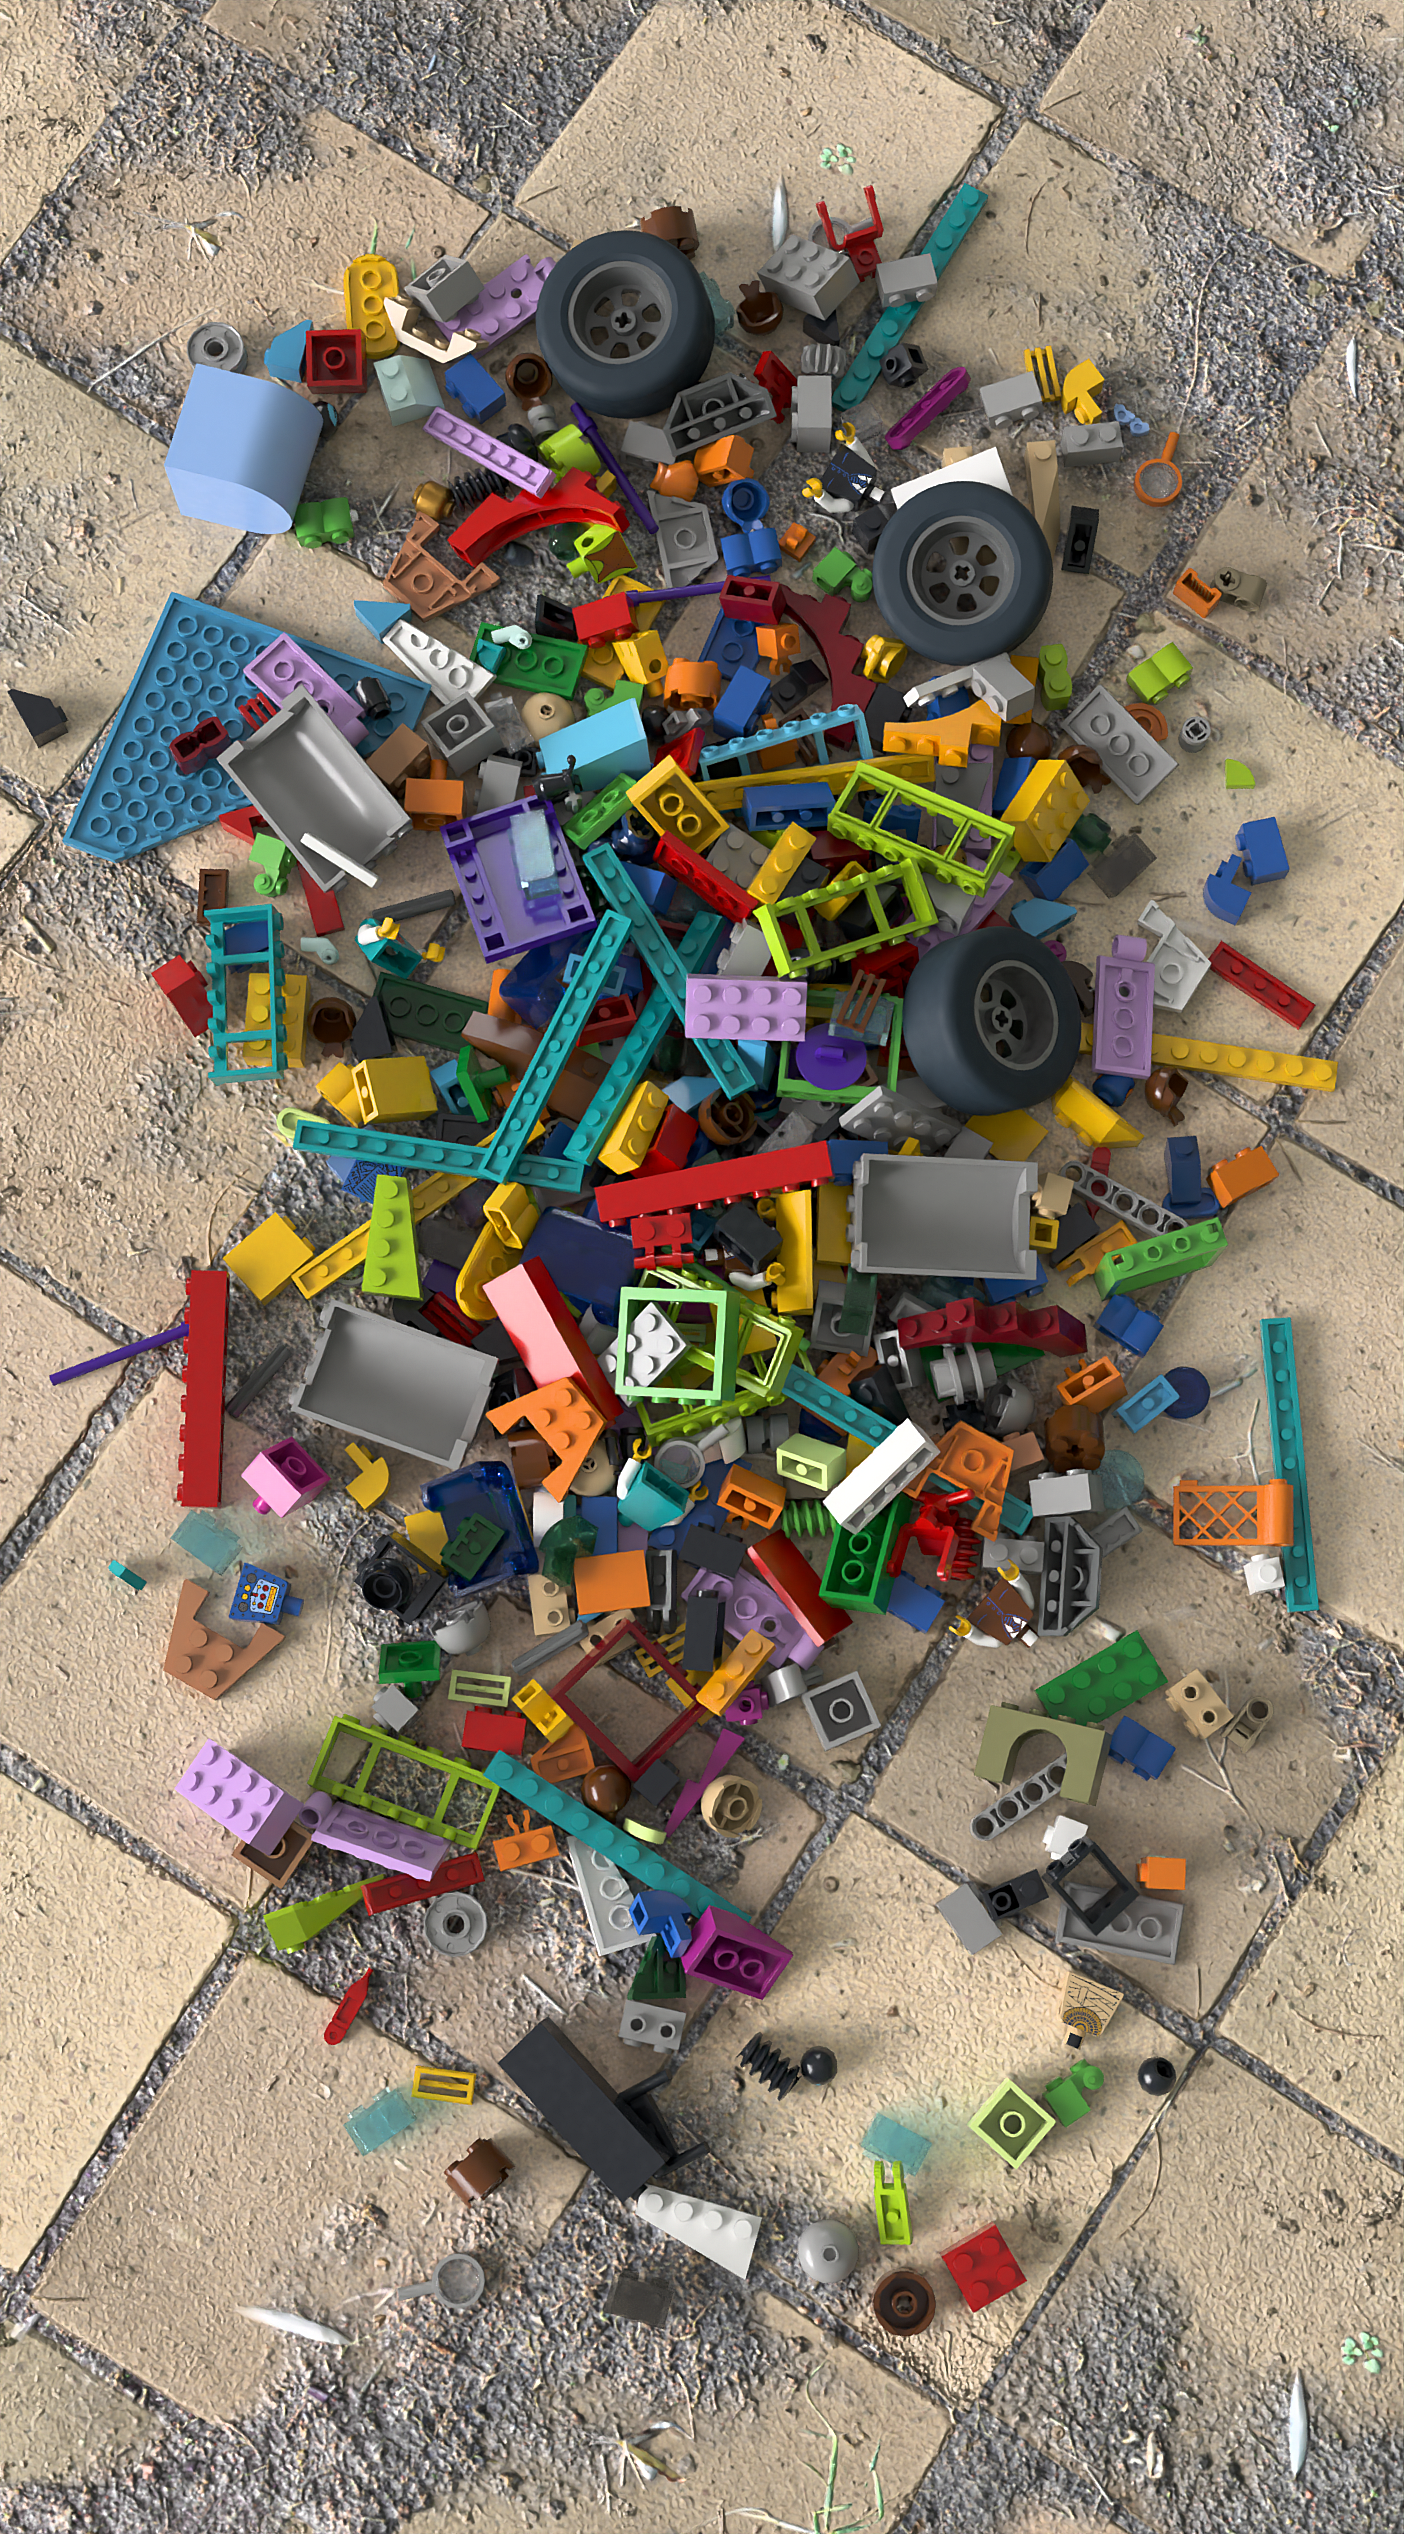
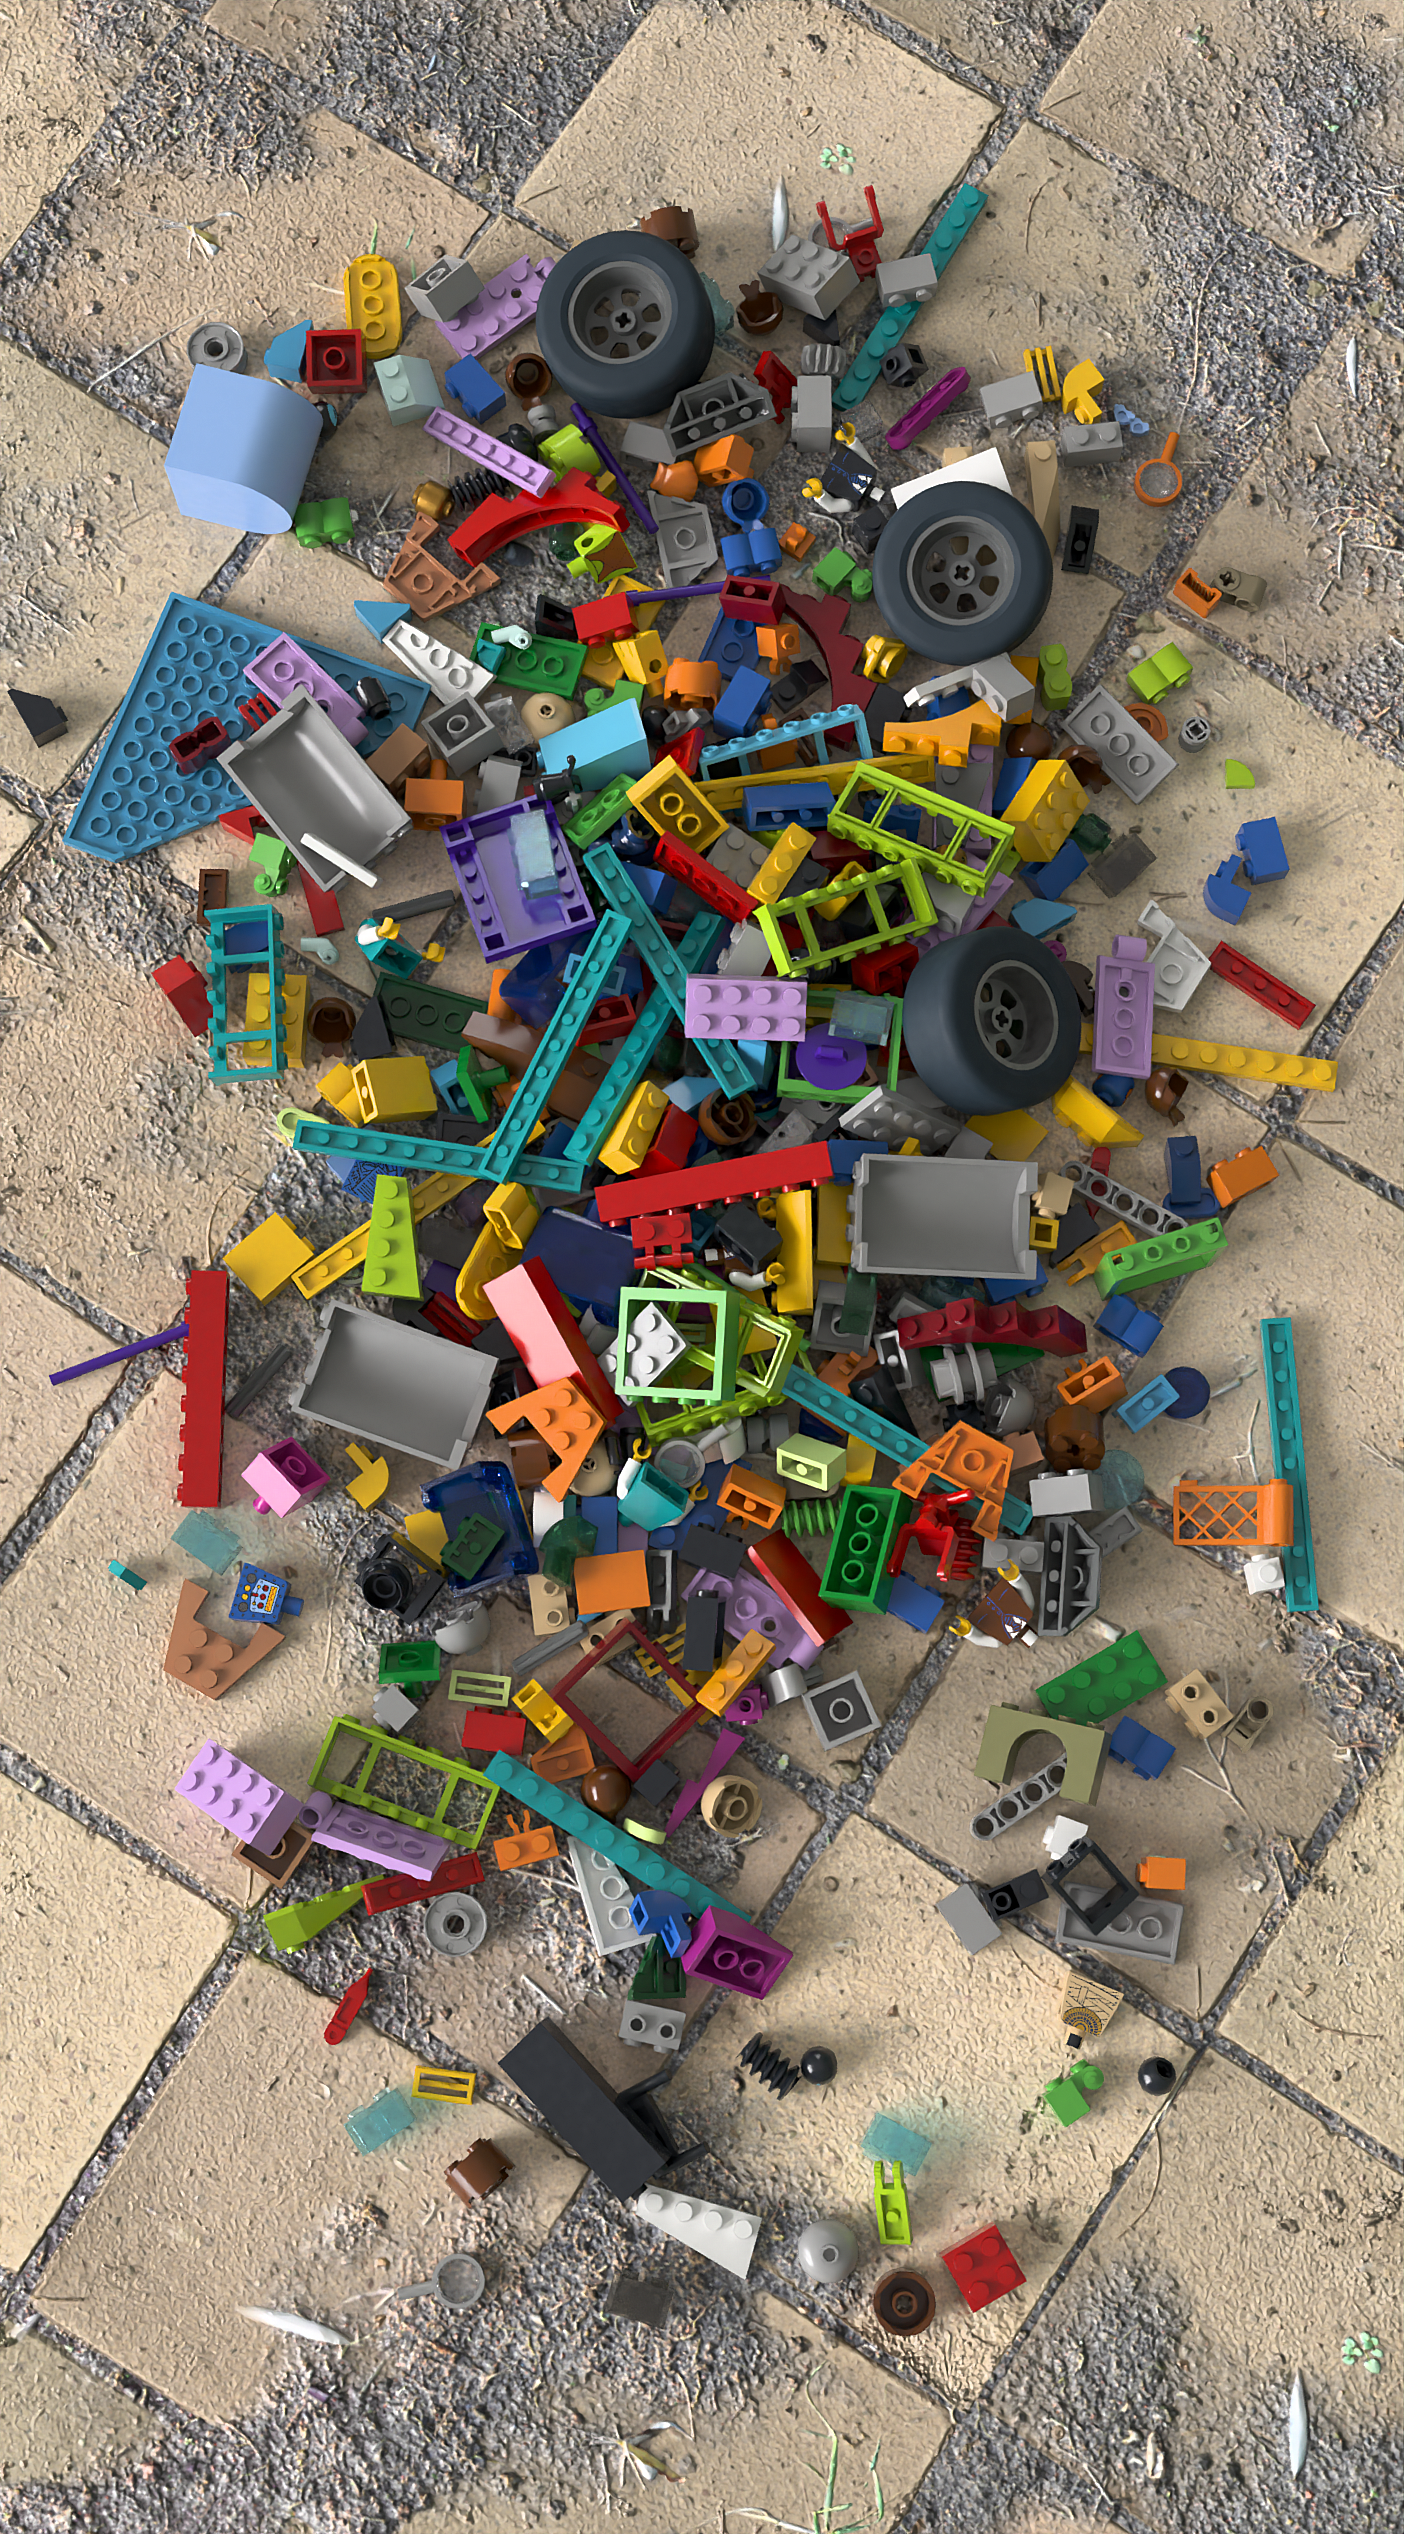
(403, 320): slope -> none
(870, 980): reddish brown tile -> none
(881, 1476): white brick -> none
(1011, 2123): yellowish green brick -> none

